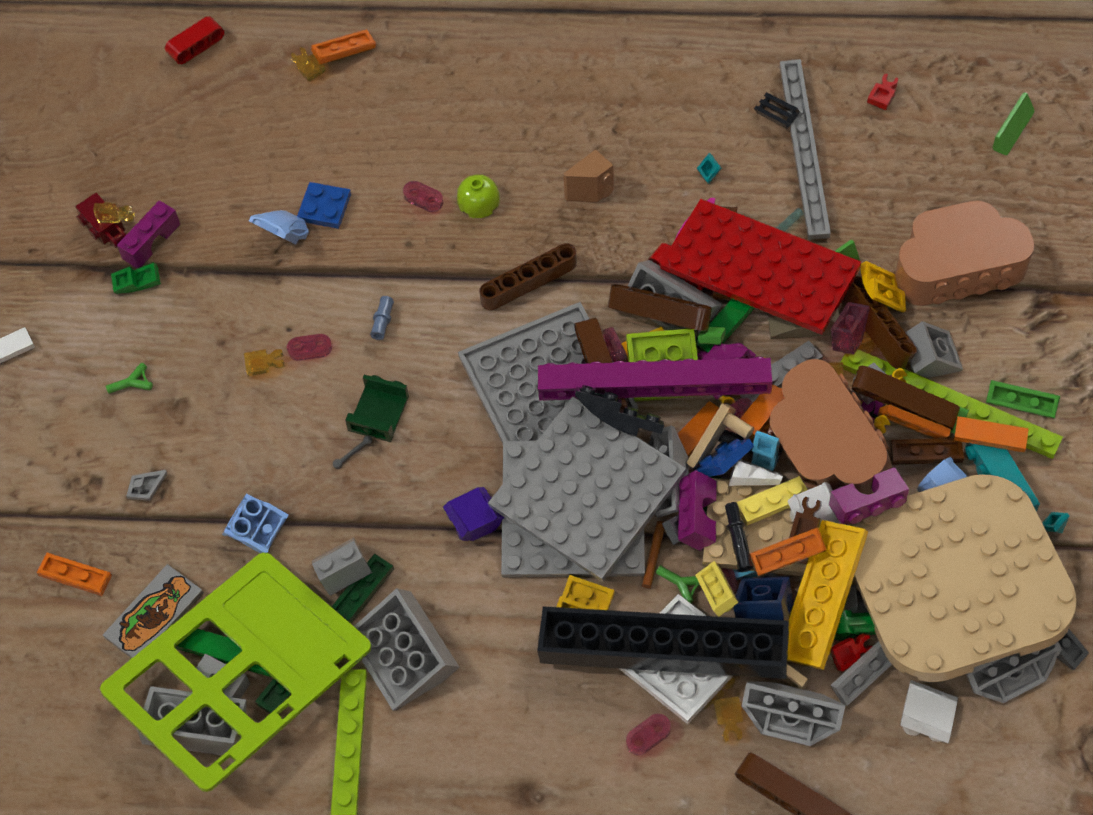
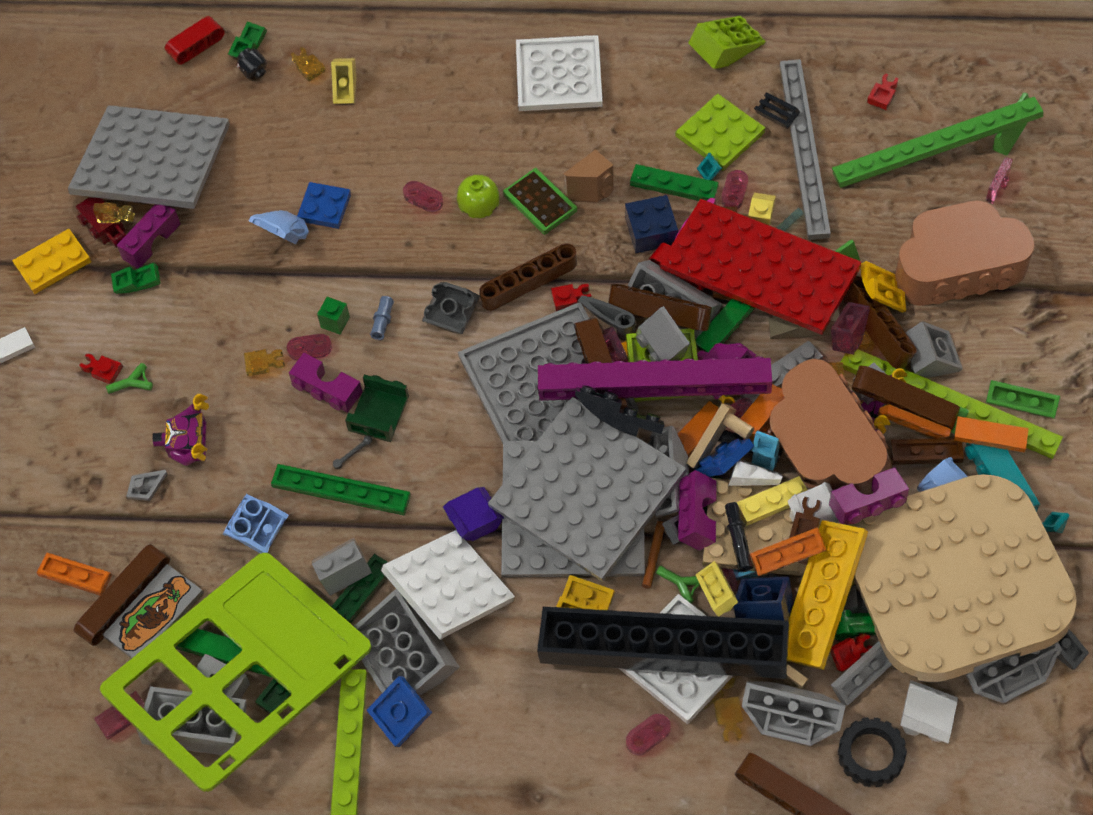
(51, 261): none -> yellow plate
(103, 370): none -> red plate
(112, 721): none -> clear pink plate
(120, 594): none -> reddish brown beam
(149, 157): none -> light grey plate
(185, 434): none -> torso
(250, 38): none -> green slope
(251, 63): none -> black head
(333, 315): none -> green brick
(339, 393): none -> magenta arch
(341, 489): none -> green tile
(343, 46): orange tile -> none
(343, 80): none -> light yellow slope
(399, 711): none -> blue plate
(447, 584): none -> white plate
(450, 307): none -> dark grey slope
(540, 201): none -> tile
(558, 73): none -> white plate
(566, 295): none -> red plate
(612, 315): none -> dark grey piece
(650, 223): none -> dark blue brick
(662, 337): none -> light grey slope
(673, 183): none -> green plate
(713, 336): bright green tile -> none
(720, 130): none -> lime plate
(725, 40): none -> lime slope
(734, 191): none -> clear pink plate
(762, 208): none -> light yellow slope
(879, 728): none -> black tyre
(937, 142): none -> bright green plate
(1000, 180): none -> clear pink plate

